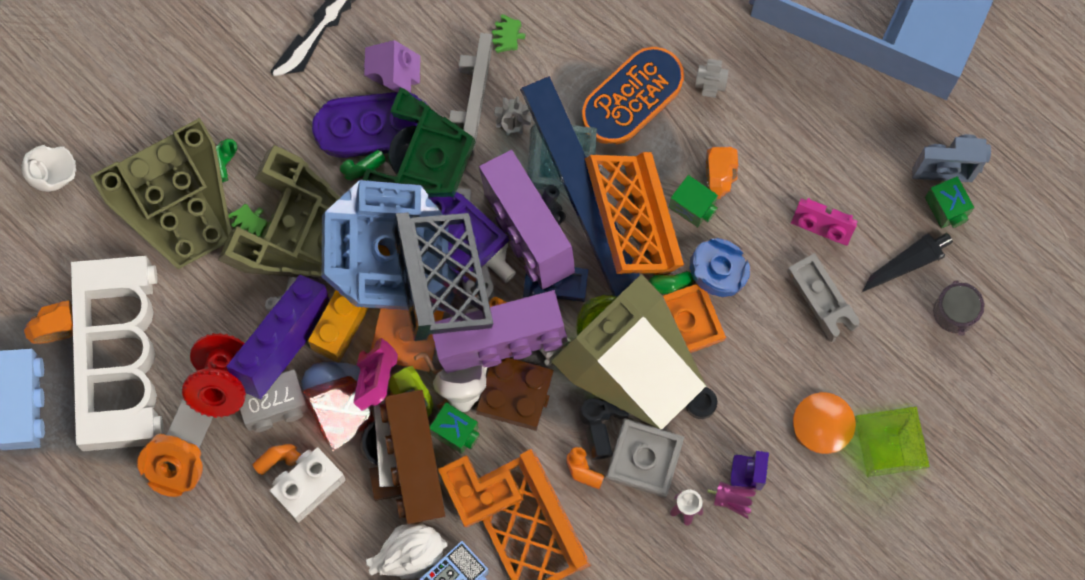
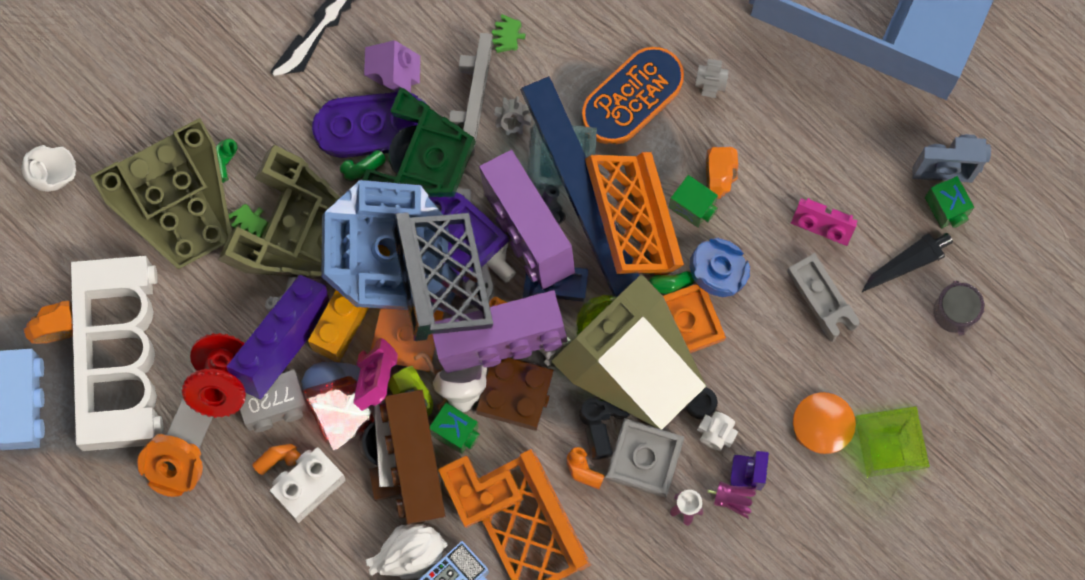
(717, 431): none -> white gear

